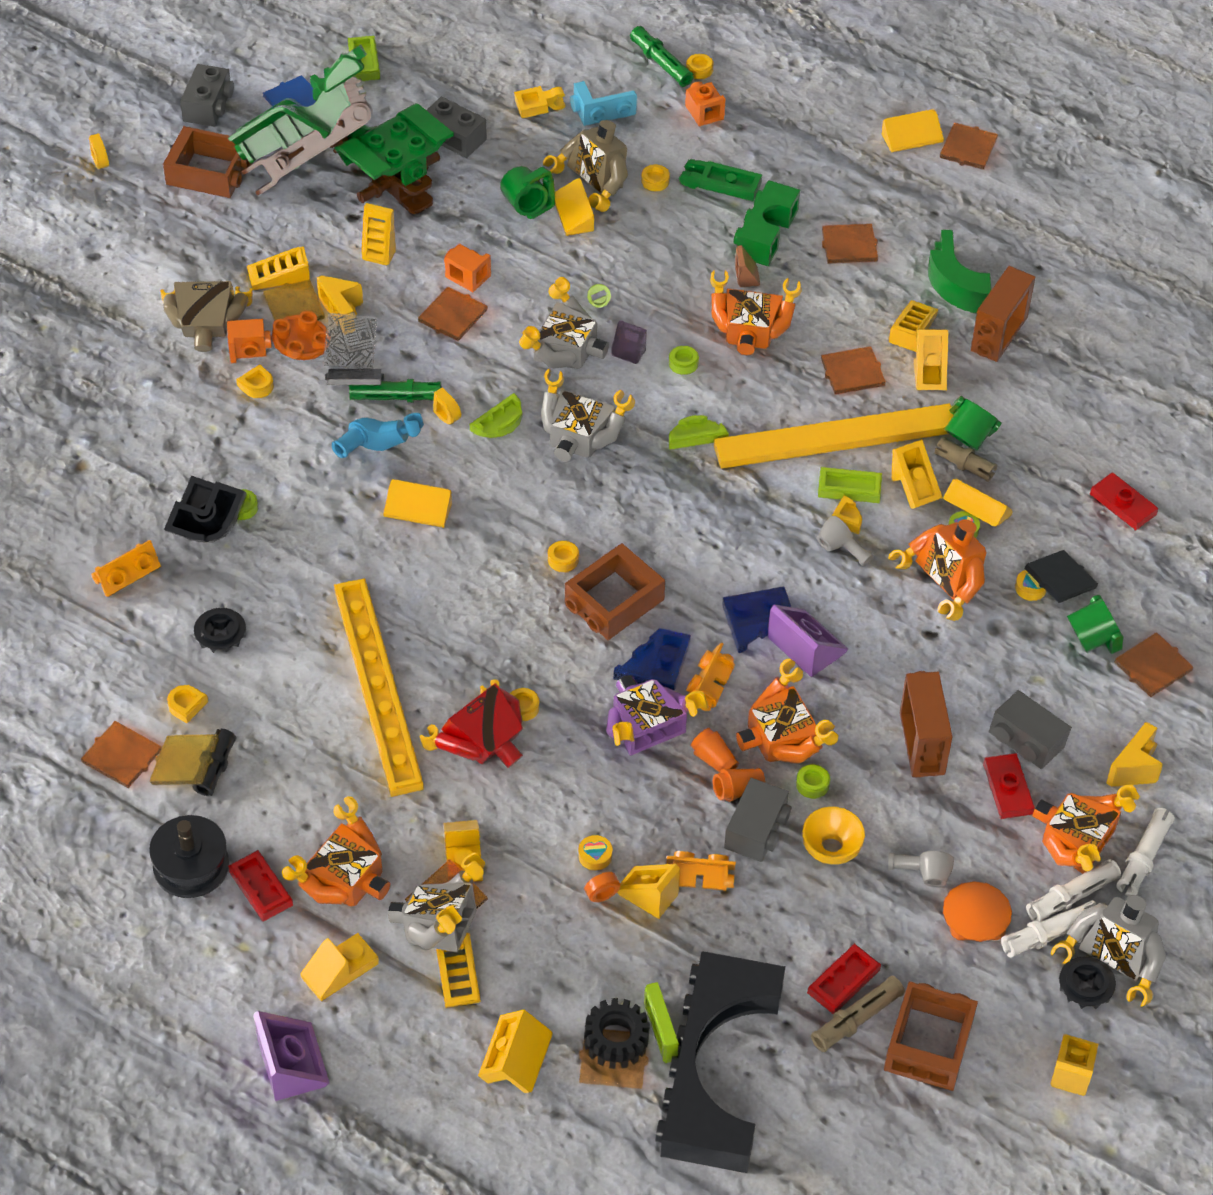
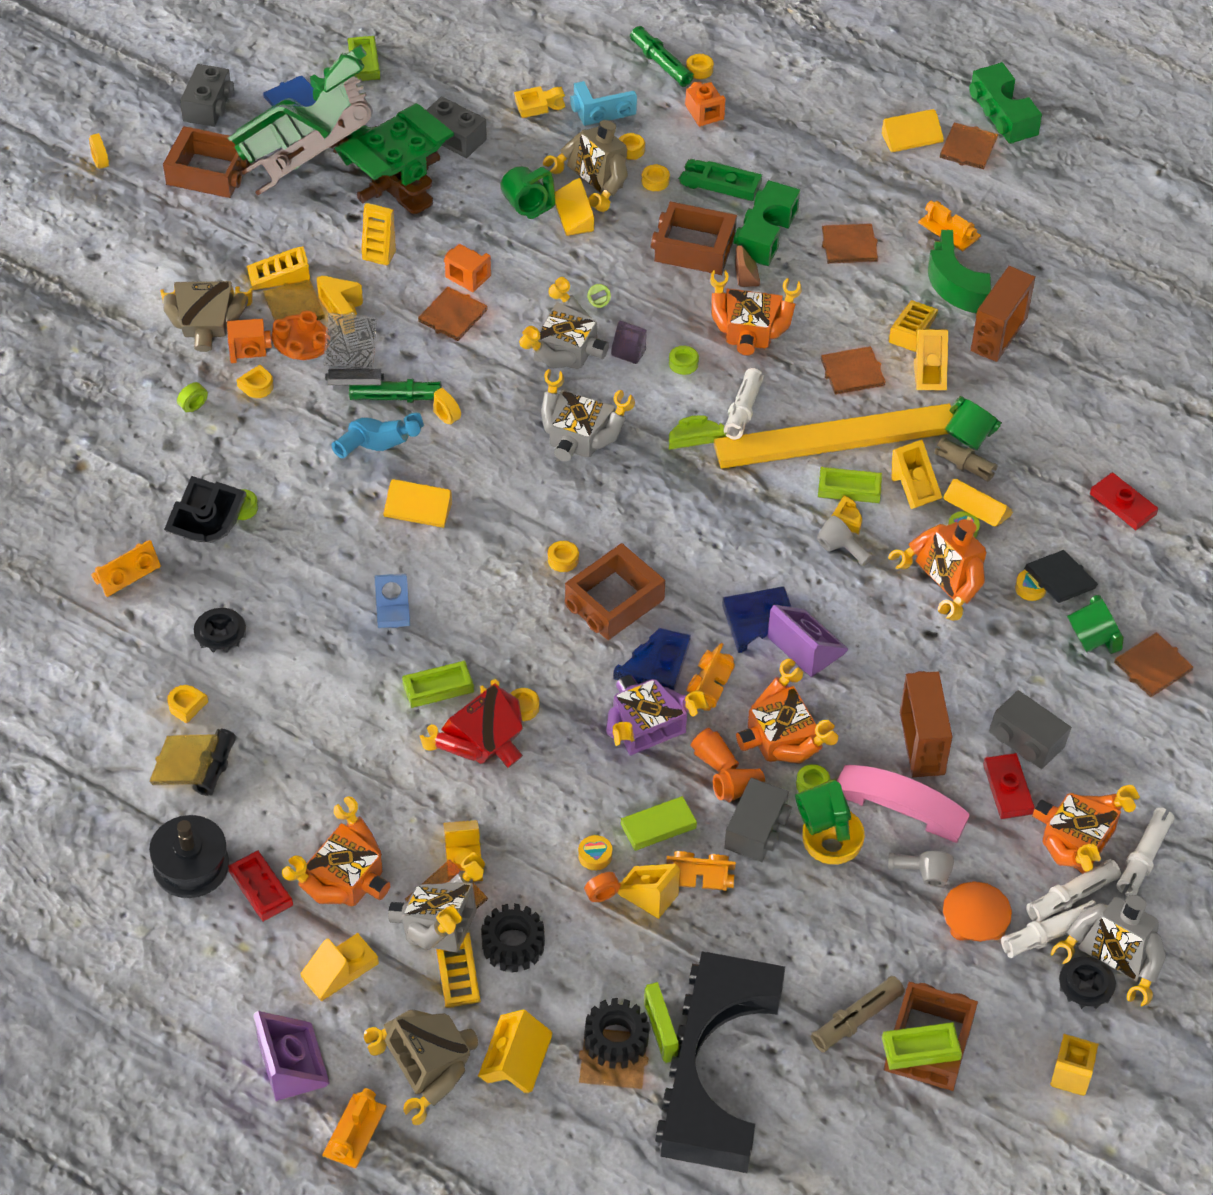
(121, 754): clear orange piece -> none
(192, 397): none -> lime tile
(355, 1129): none -> light orange hinge
(378, 688): yellow tile -> none
(392, 611): none -> medium blue bracket
(427, 1052): none -> dark tan torso
(438, 684): none -> lime tile
(500, 419): lime tile -> none
(513, 920): none -> black tyre
(635, 145): none -> yellow tile
(658, 823): none -> lime tile
(690, 254): none -> dark orange window
(741, 410): none -> white pin
(825, 808): none -> green piece
(844, 979): red plate -> none
(904, 796): none -> bright pink slope
(921, 1045): none -> lime tile
(940, 219): none -> light orange hinge
(994, 92): none -> green arch
(1135, 761): yellow slope -> none

